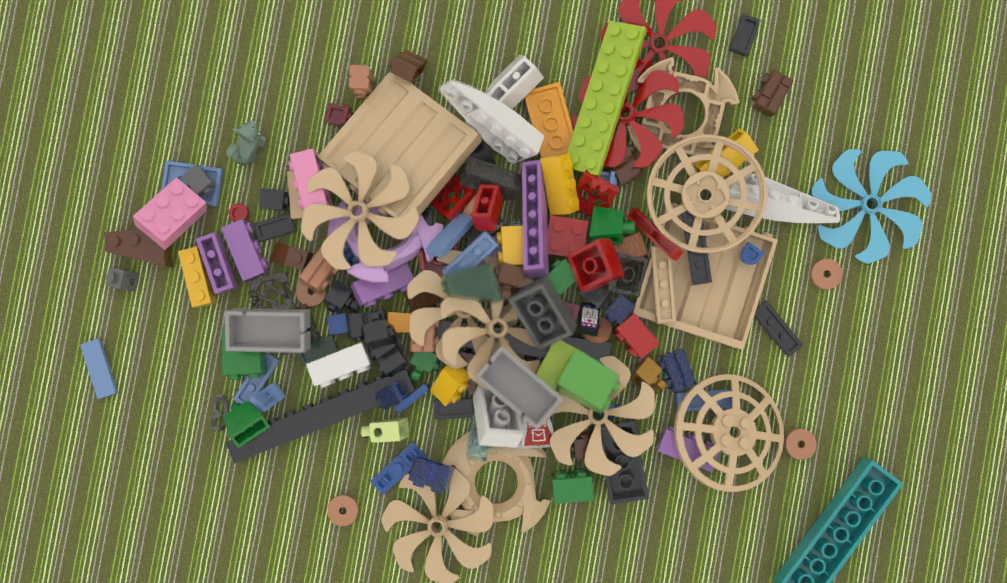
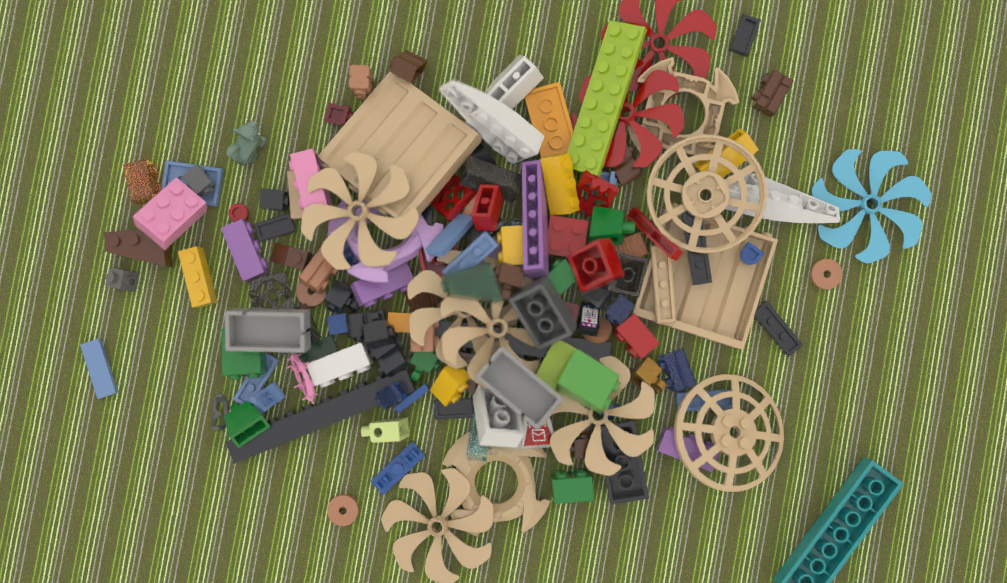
(141, 180): none -> clear orange brick
(217, 263): medium lavender brick -> none
(297, 366): none -> bright pink piece
(431, 474): clear blue brick -> none
(791, 443): nougat piece -> none

